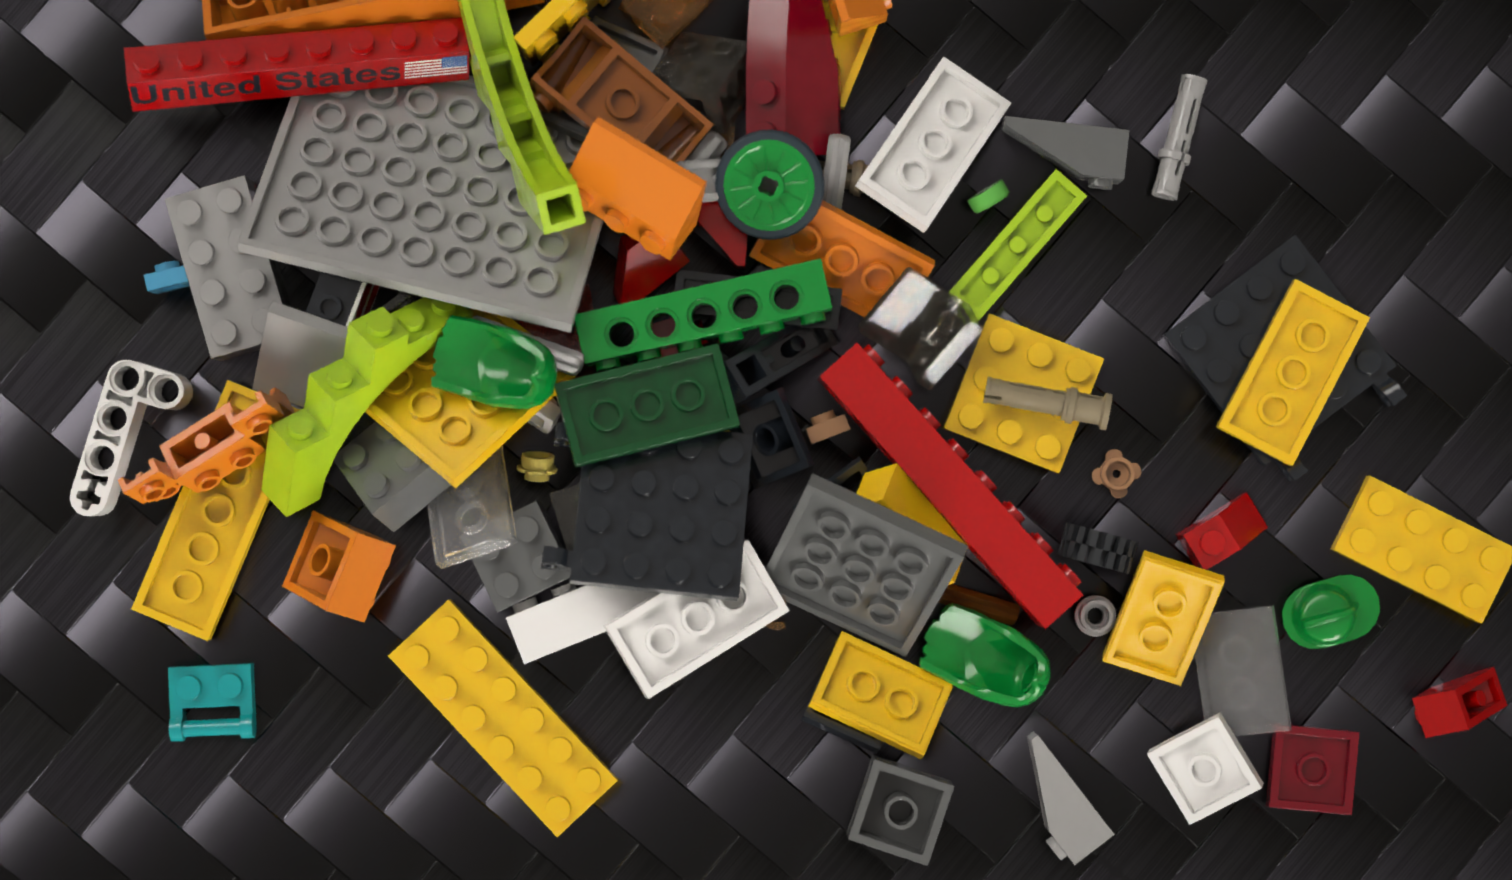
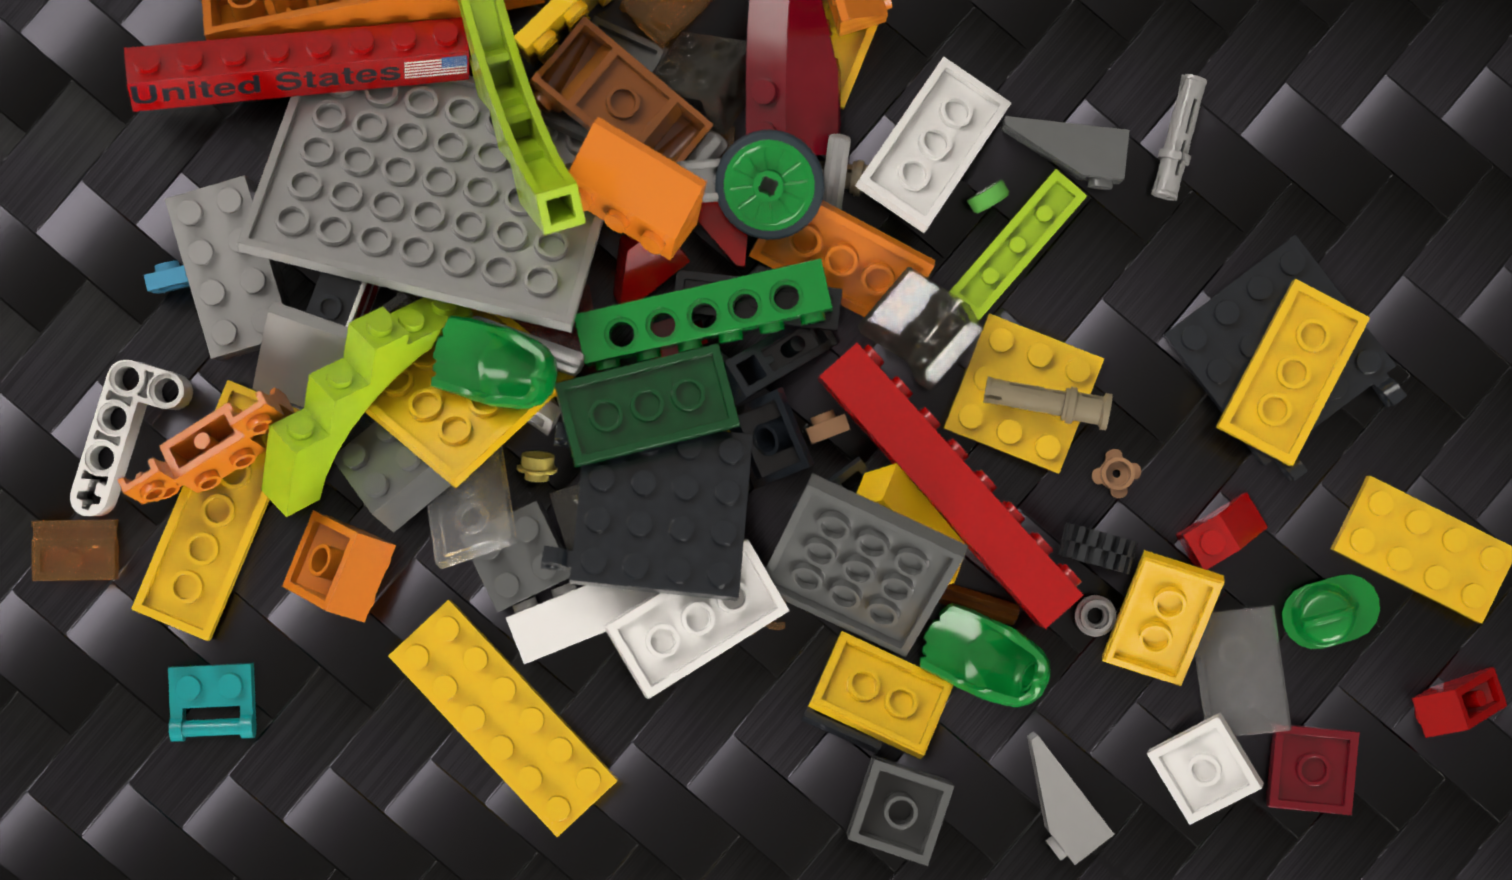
(75, 550): none -> clear orange plate

